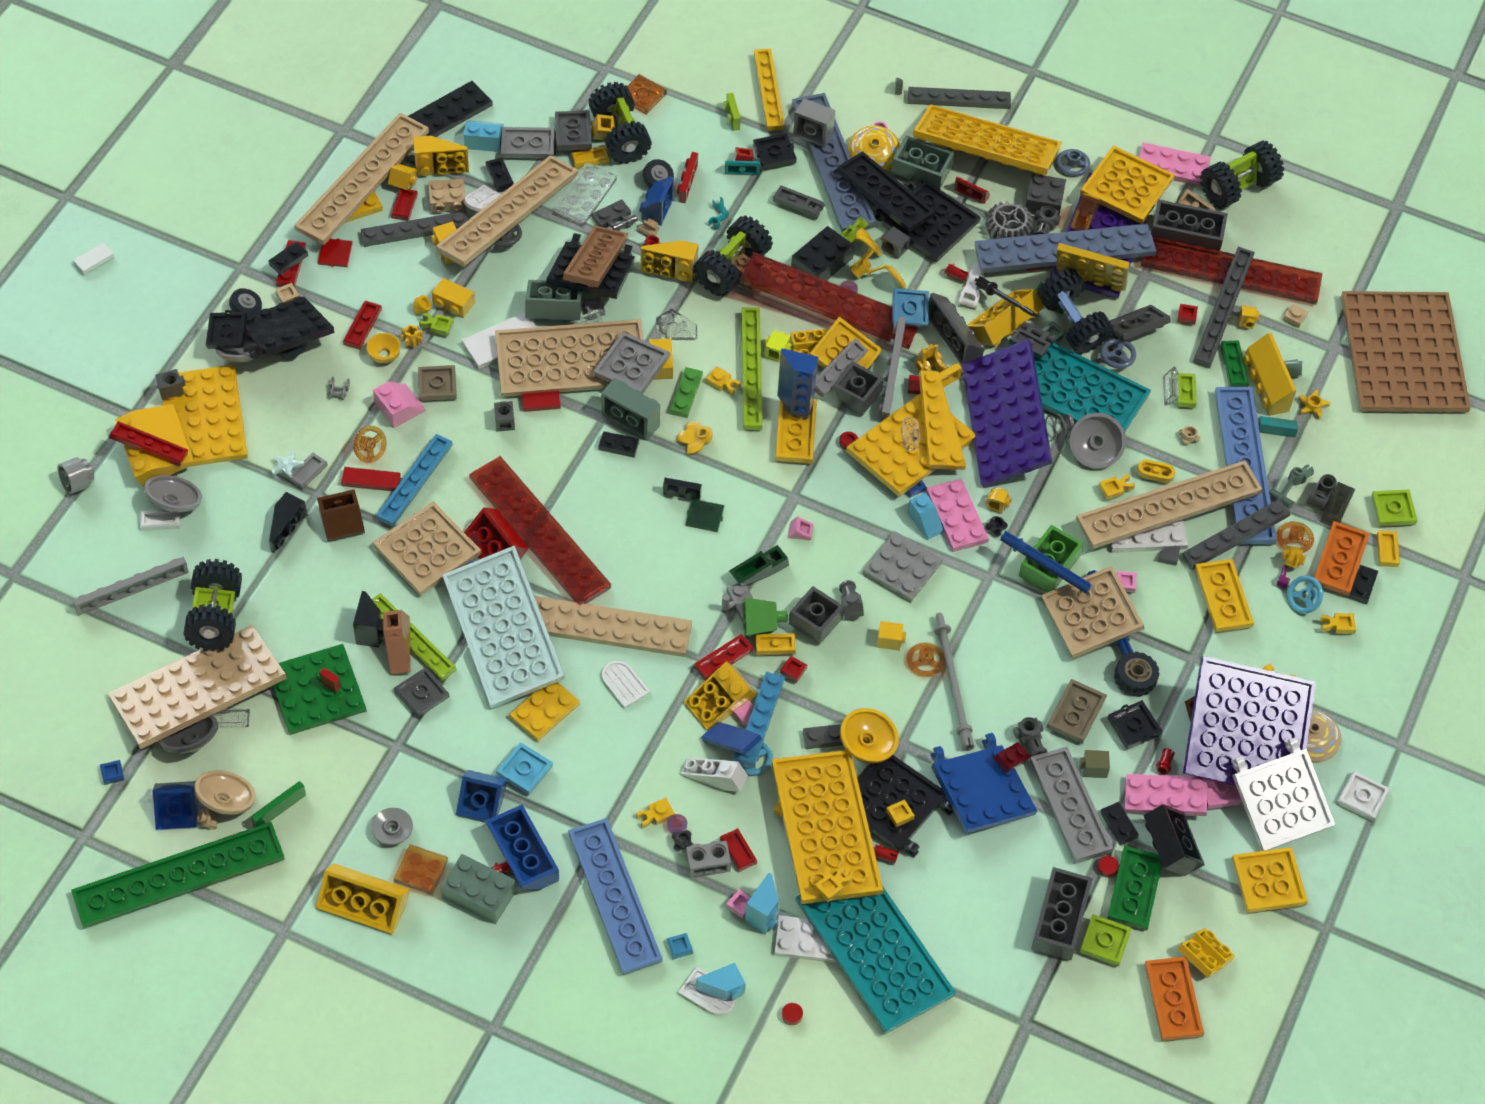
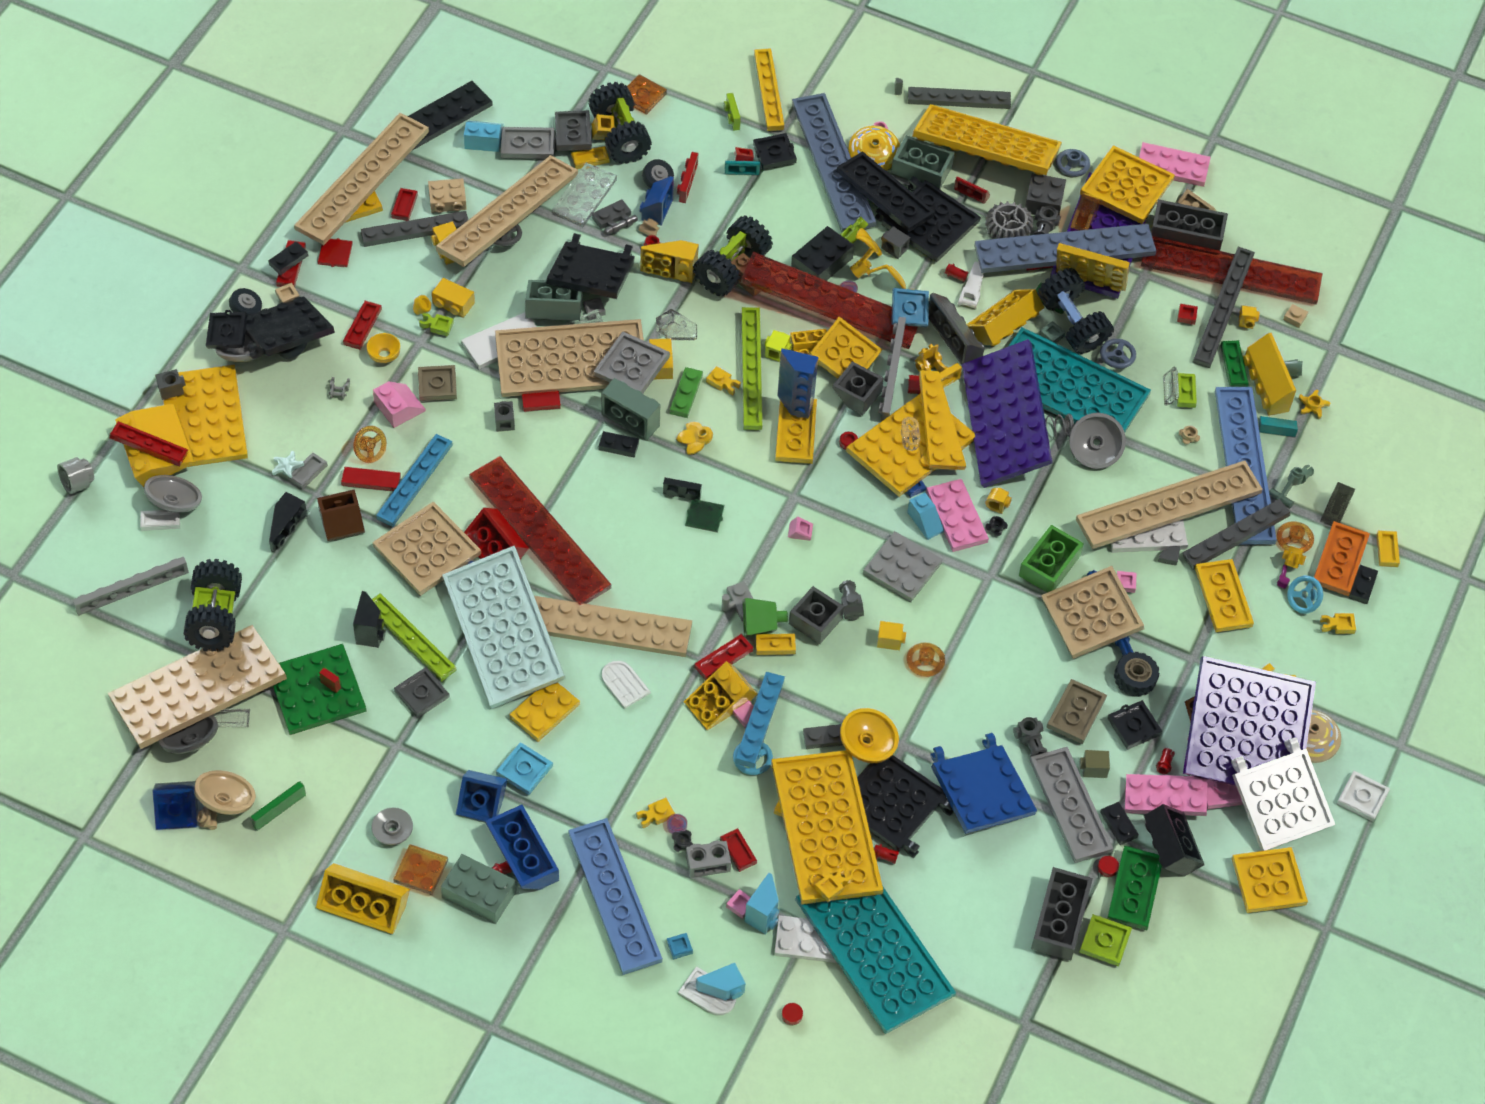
(93, 258): white tile -> none
(112, 772): blue tile -> none
(177, 874): green plate -> none
(397, 640): nougat slope -> none
(402, 176): yellow brick -> none
(411, 336): yellow gear -> none
(439, 156): yellow slope -> none
(480, 198): white window -> none
(499, 174): black plate -> none
(595, 256): medium nougat plate -> none
(716, 773): white slope -> none
(723, 213): teal arm -> none
(731, 738): blue piece -> none
(760, 566): dark green slope -> none
(793, 669): red plate -> none
(798, 202): dark grey plate -> none
(814, 122): light grey brick -> none
(834, 370): light grey tile -> none
(900, 813): yellow plate -> none
(964, 730): light grey bar -> none
(992, 288): black piece -> none
(1012, 757): dark red plate -> none
(1039, 345): dark grey plate -> none
(1046, 562): blue axle -> none
(1114, 488): yellow plate -> none
(1139, 322): dark grey plate -> none
(1156, 471): yellow plate -> none
(1174, 998): orange plate -> none
(1206, 952): yellow slope -> none
(1226, 181): black plate -> none
(1321, 494): dark grey piece -> none
(1394, 507): lime plate -> none
(1405, 352): medium nougat plate -> none

